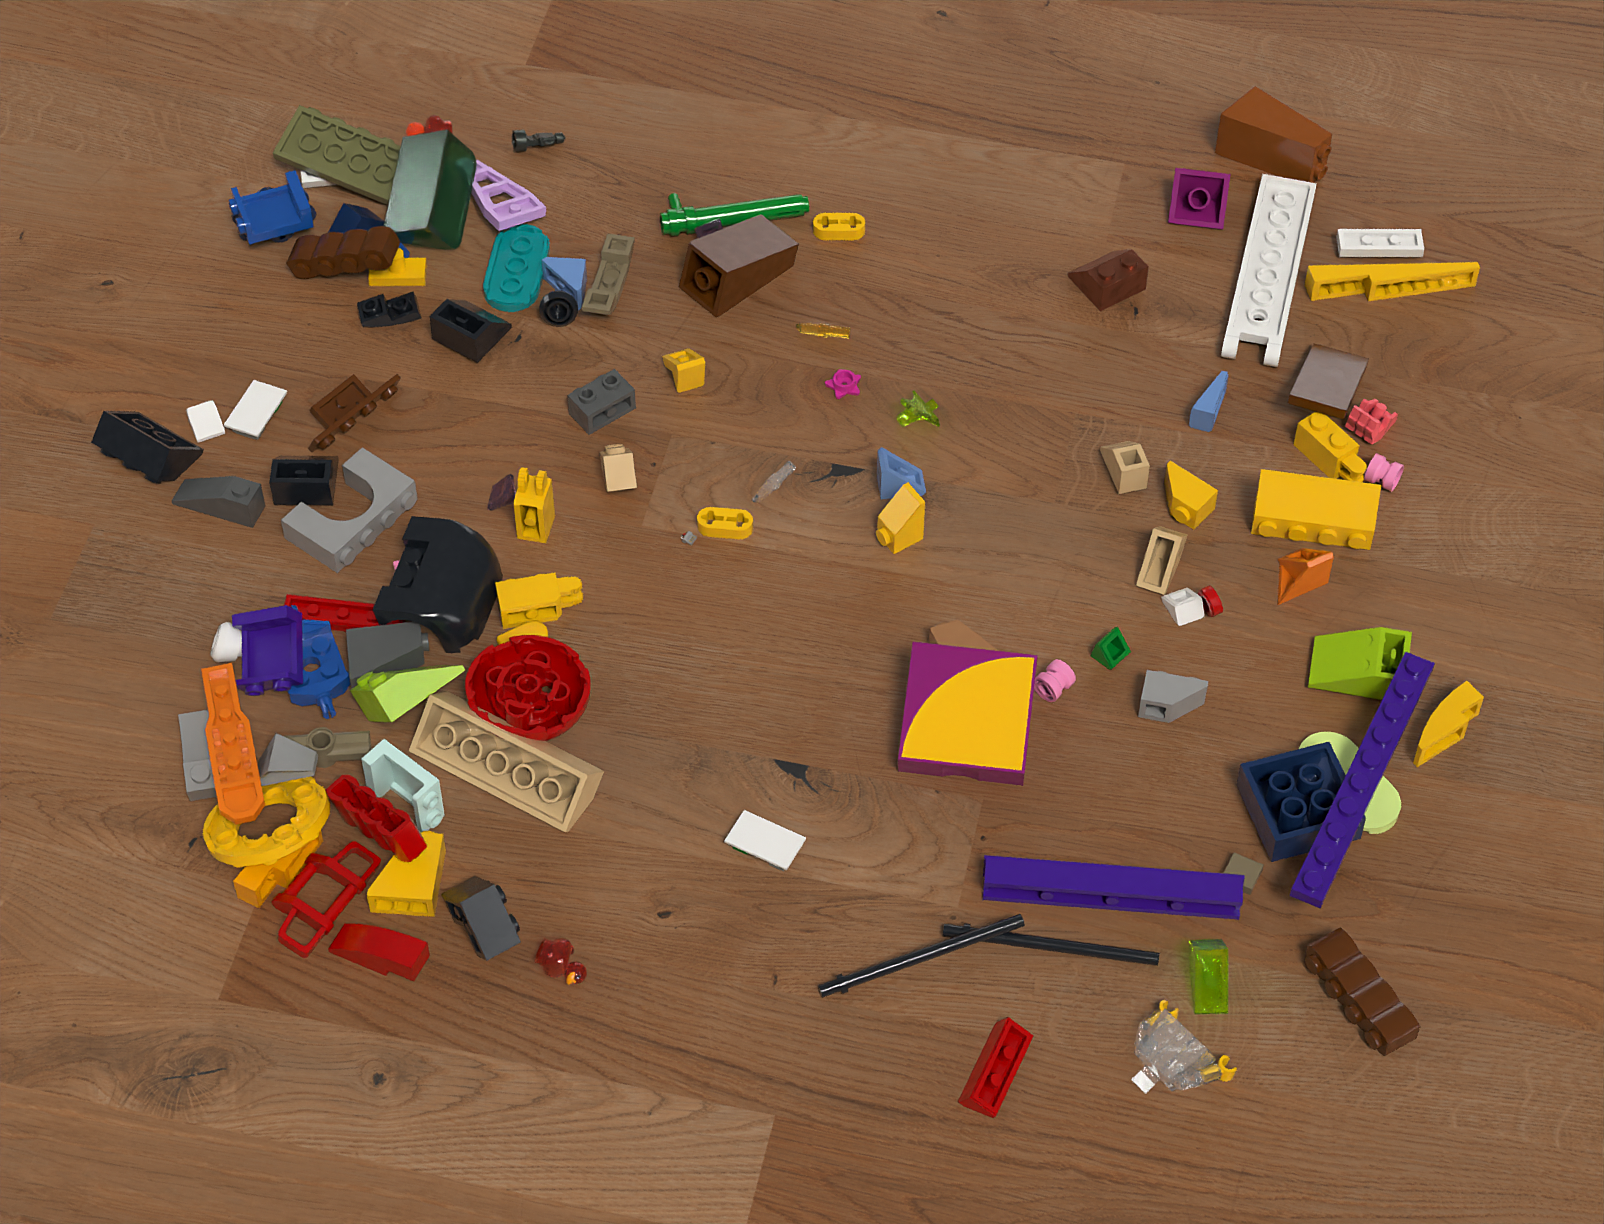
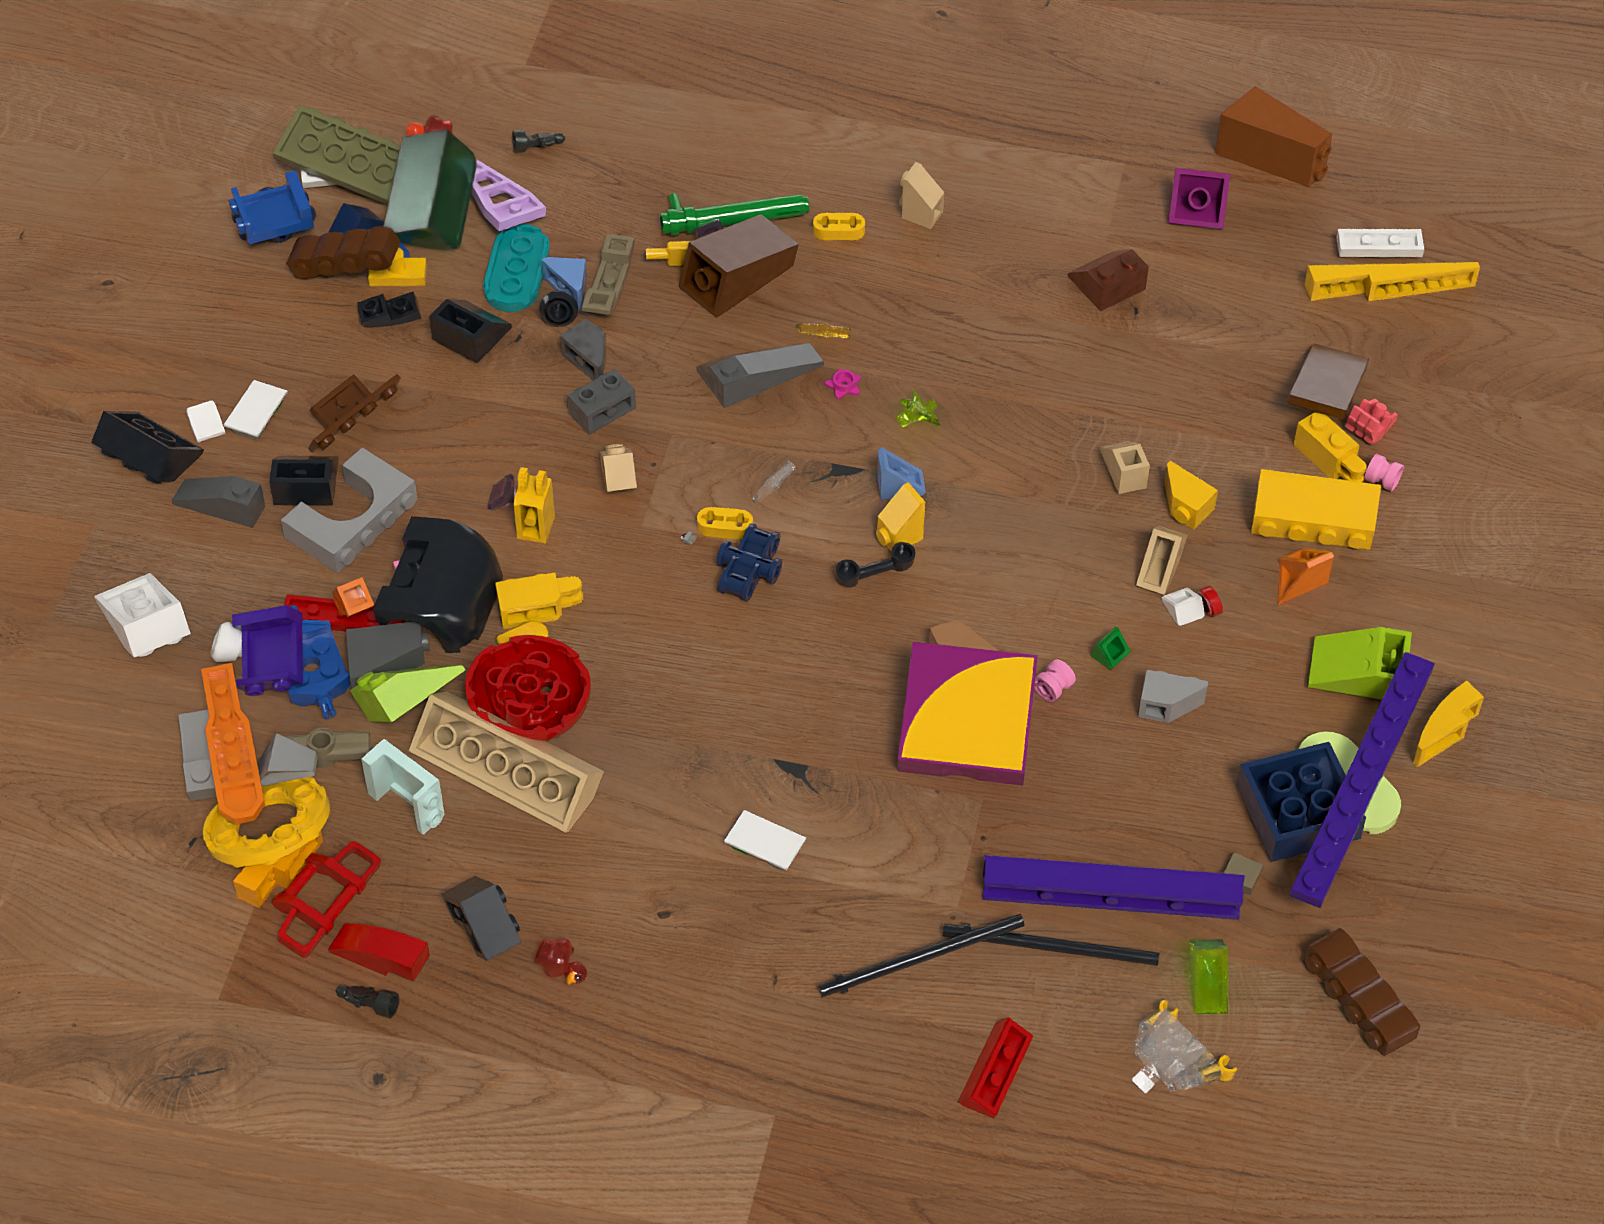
(143, 615): none -> white slope
(352, 597): none -> orange leg
(376, 818): red brick -> none
(384, 1002): none -> pearl dark grey piece
(412, 885): yellow slope -> none
(585, 348): none -> flat silver slope
(674, 253): none -> yellow piece
(687, 369): yellow slope -> none
(749, 562): none -> dark blue axle
(750, 373): none -> dark grey wedge
(901, 559): none -> black bar
(921, 197): none -> tan slope
(1208, 405): medium blue slope -> none
(1270, 266): white hinge -> none

